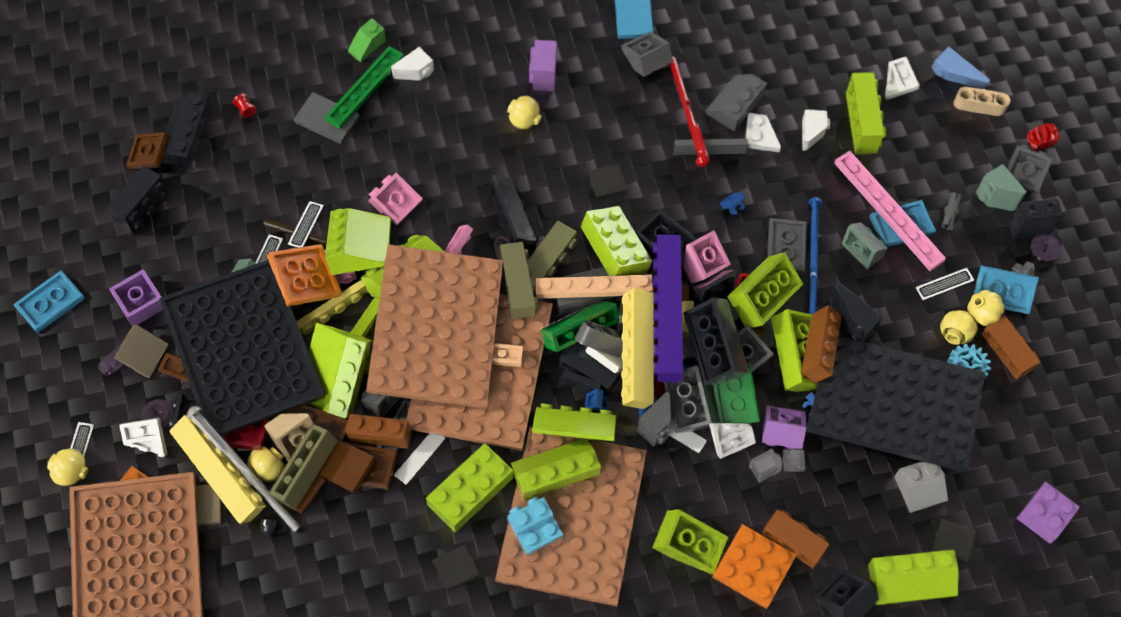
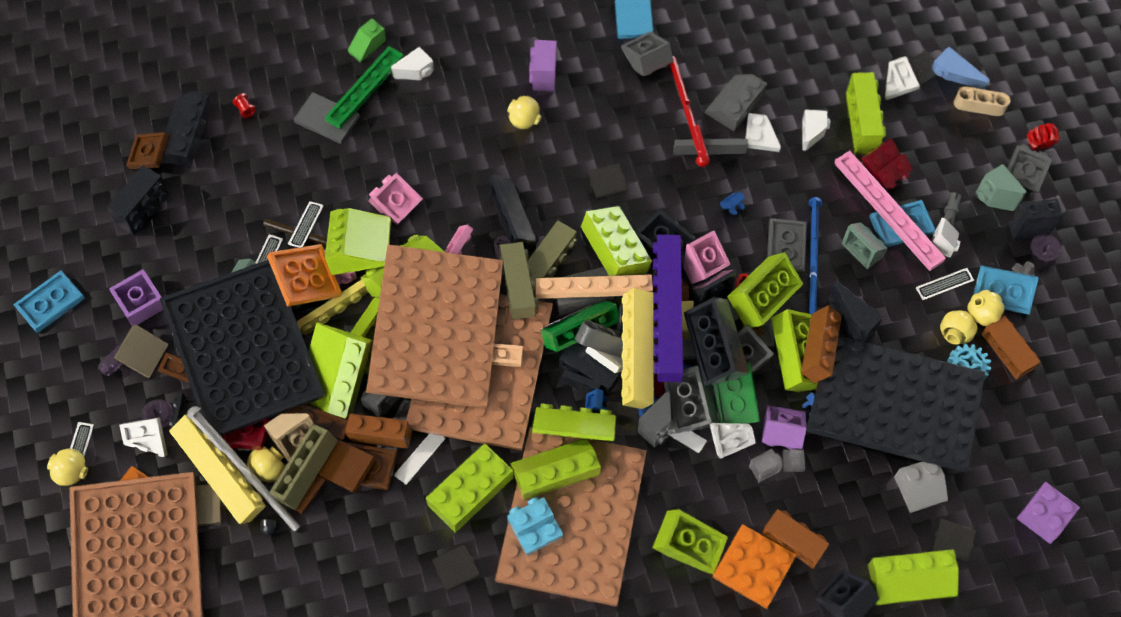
(887, 164): none -> dark red plate
(946, 238): none -> white slope

